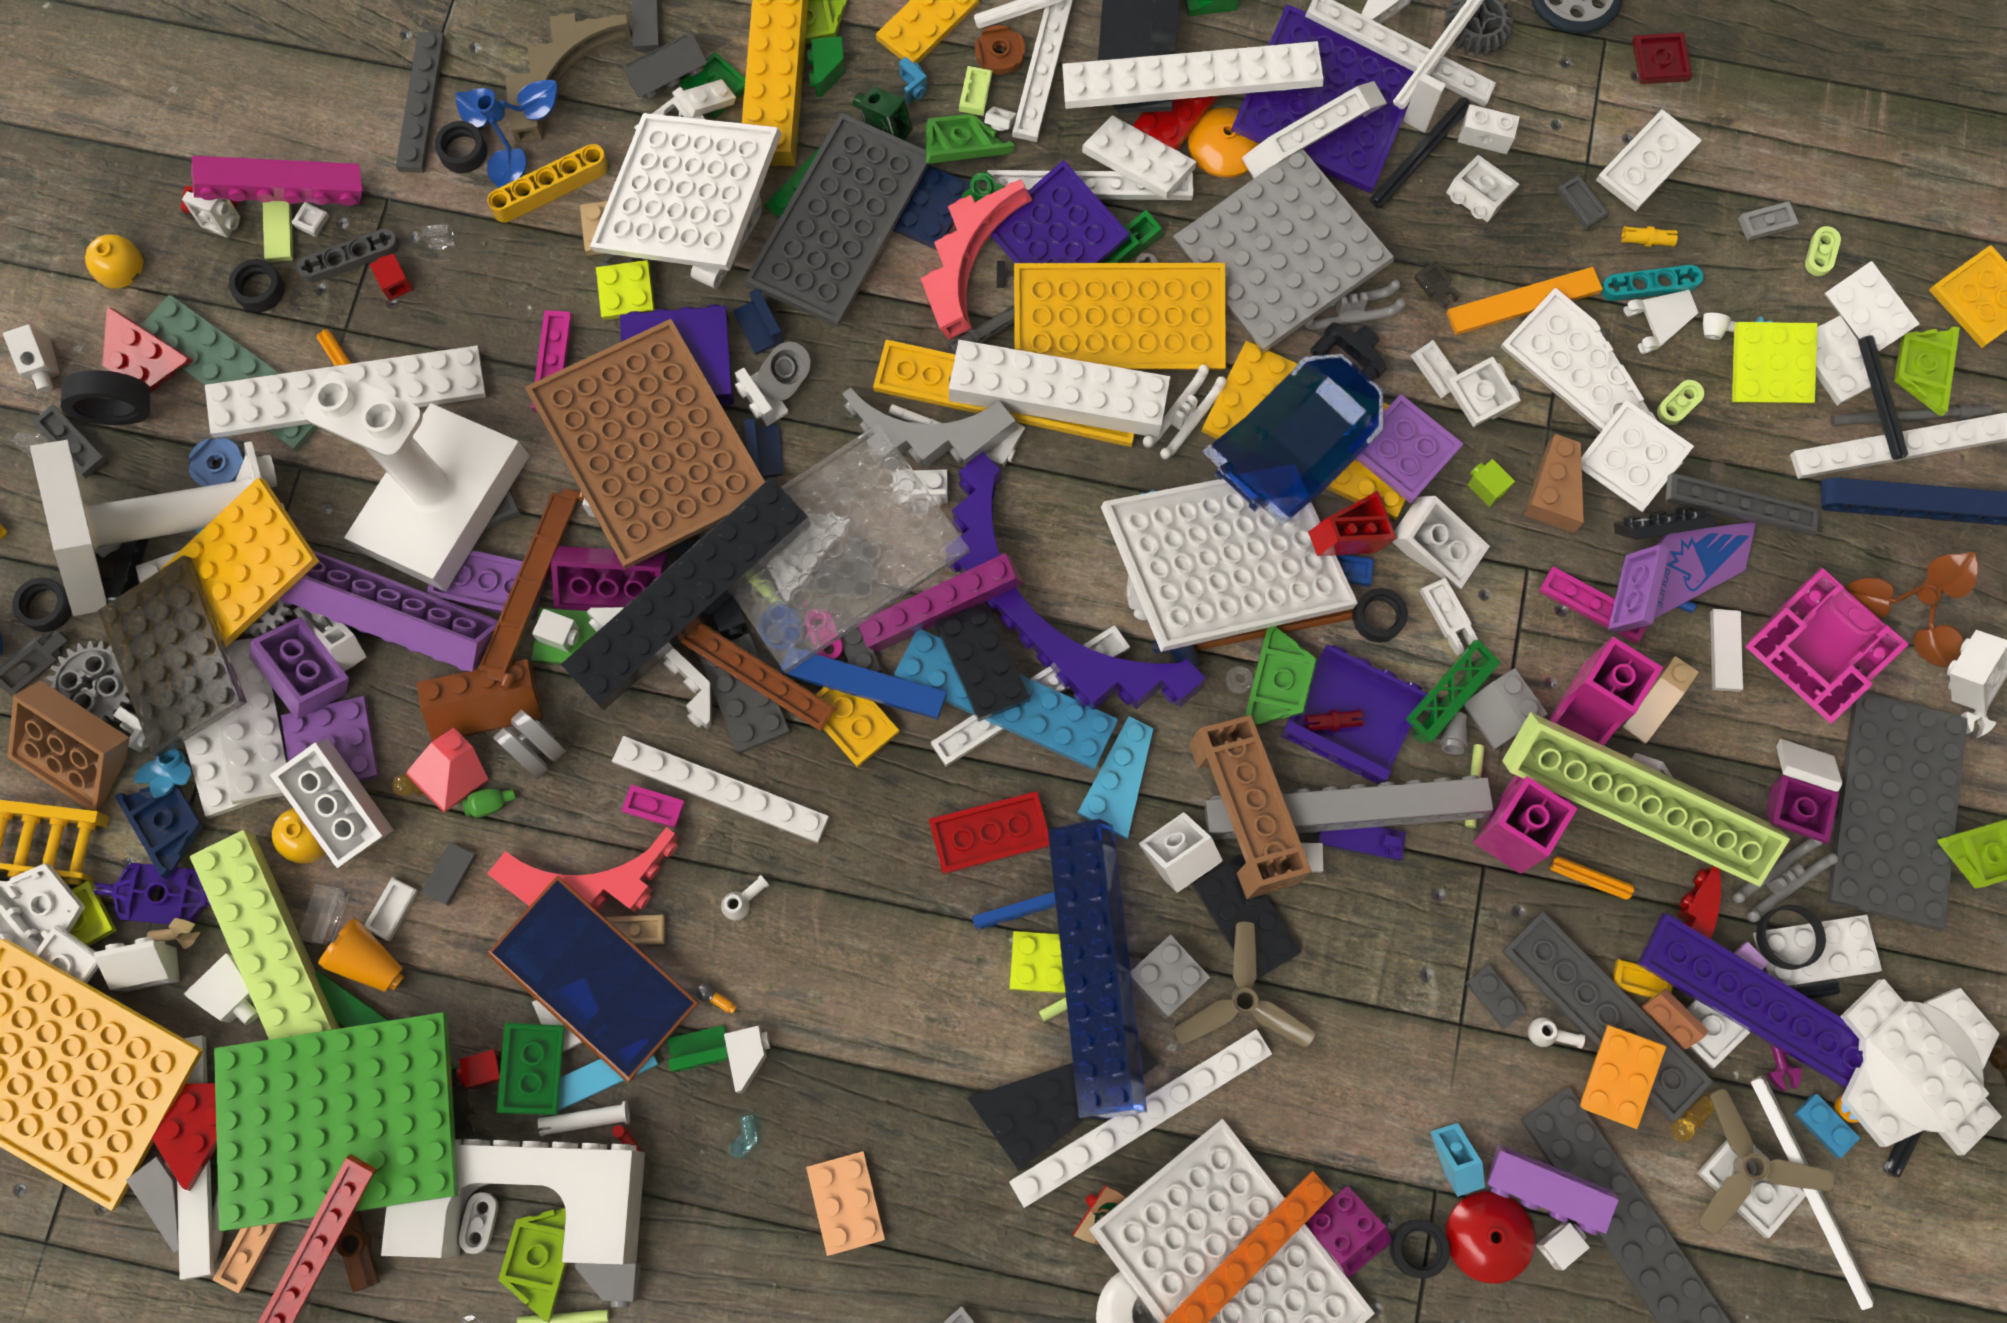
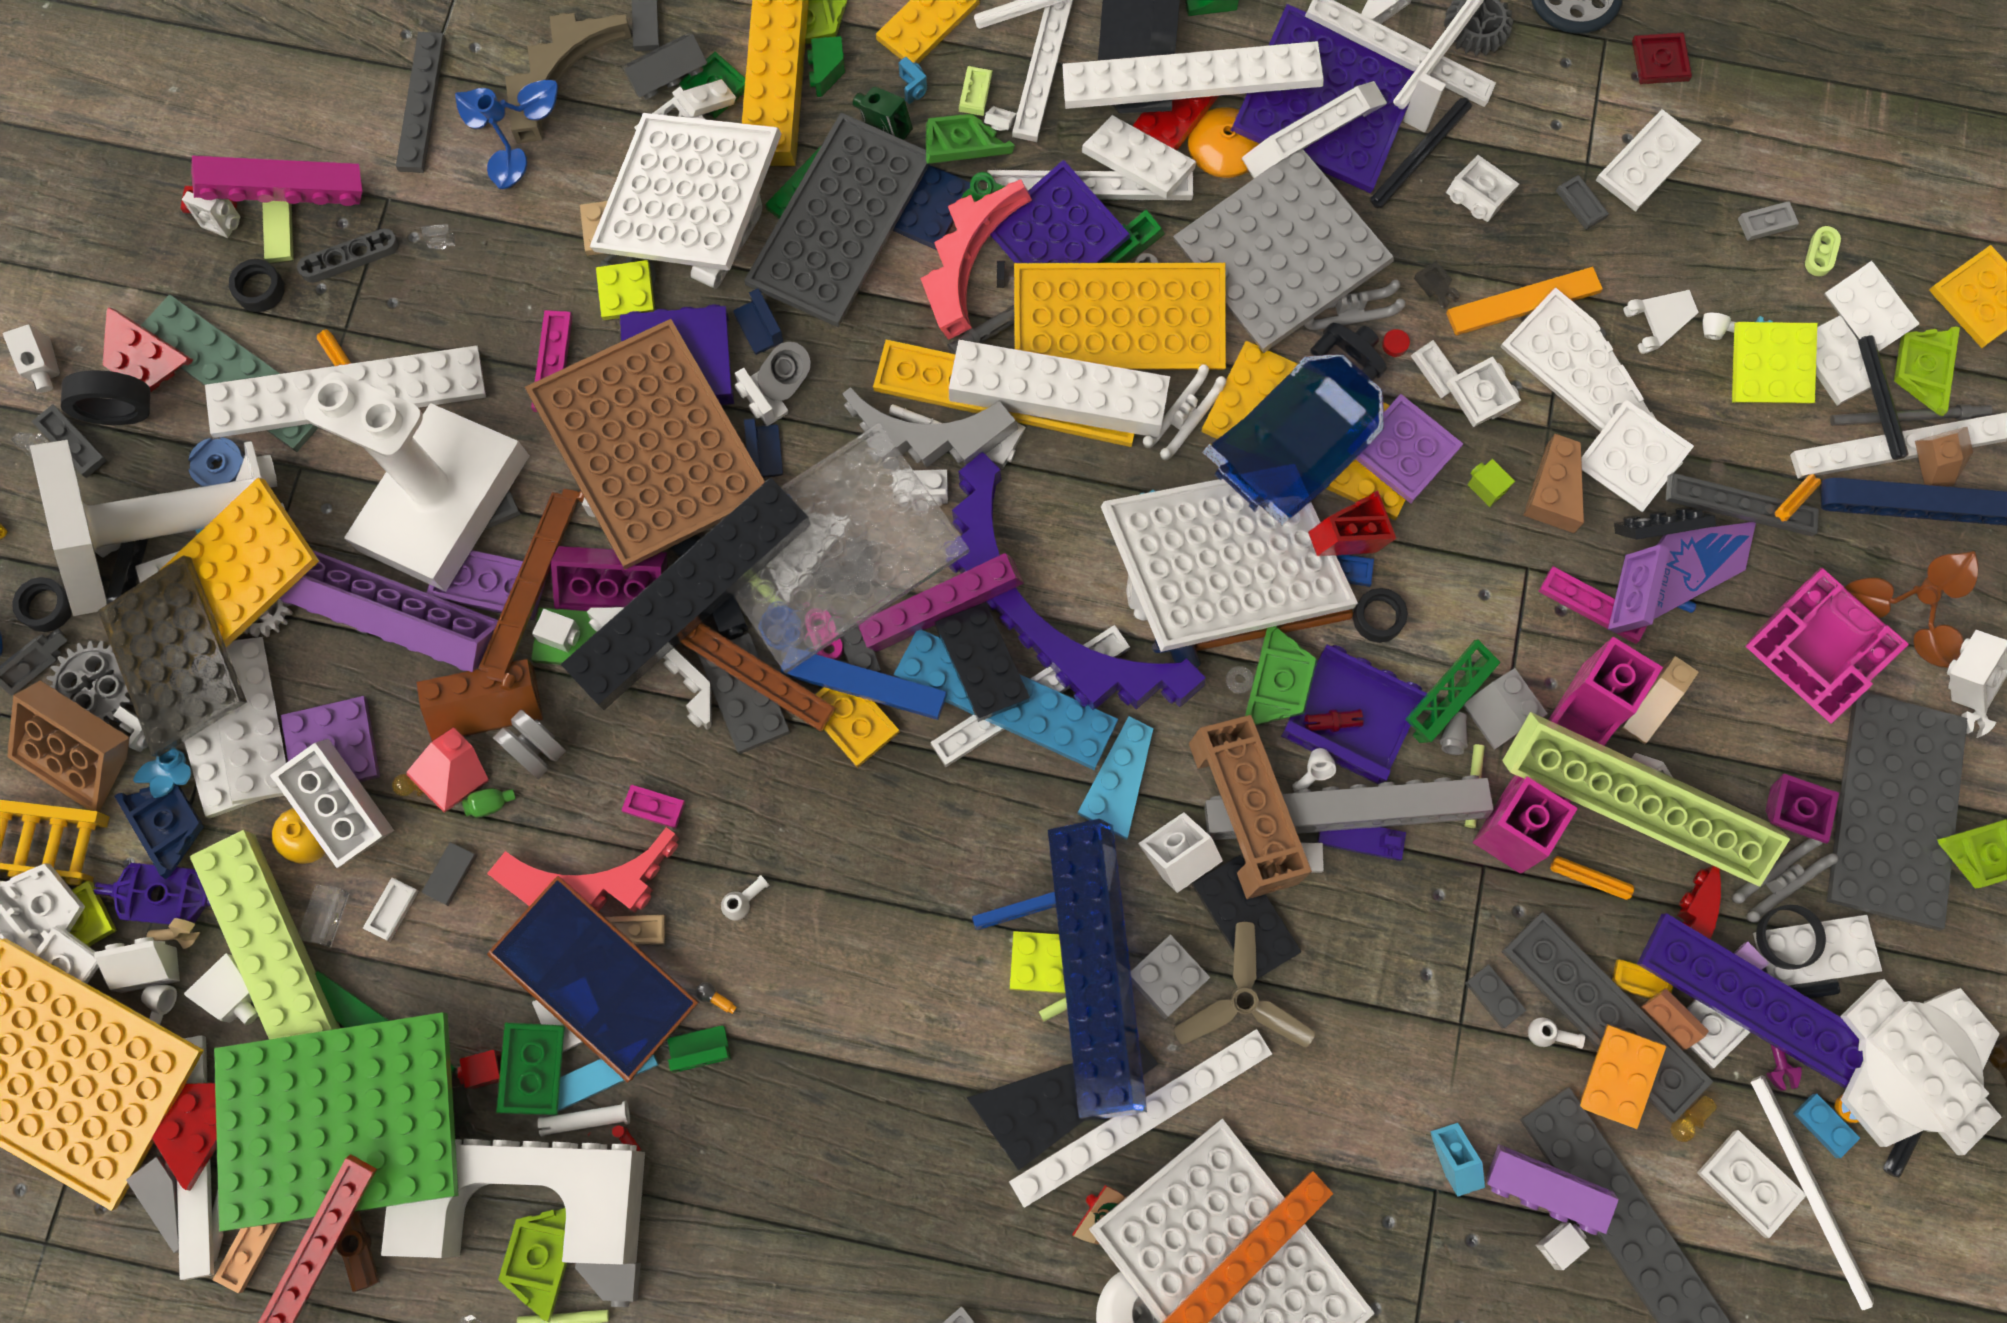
(113, 260): yellow cylinder -> none
(159, 1000): none -> white bar
(298, 667): medium lavender brick -> none
(310, 219): white tile -> none
(335, 637): white slope -> none
(362, 958): light orange cone -> none
(391, 276): red brick -> none
(453, 131): black tyre -> none
(475, 1221): white plate -> none
(554, 172): yellow beam -> none
(721, 789): white plate -> none
(746, 1054): white slope -> none
(746, 1140): clear light blue arm -> none
(845, 1203): light nougat plate -> none
(989, 832): red plate -> none
(1000, 63): dark orange plate -> none
(1319, 767): none -> white bar
(1349, 1231): magenta bracket -> none
(1395, 343): none -> red tile
(1440, 540): white slope -> none
(1440, 1239): black tyre -> none
(1448, 613): white hinge -> none
(1470, 1240): red dish -> none
(1488, 129): white brick -> none
(1649, 236): yellow pin -> none
(1652, 285): teal beam -> none
(1679, 404): yellowish green plate -> none
(1726, 650): white tile -> none
(1738, 1186): dark tan piece -> none
(1798, 497): none -> light orange axle
(1809, 765): white tile -> none
(1944, 456): none -> medium nougat slope

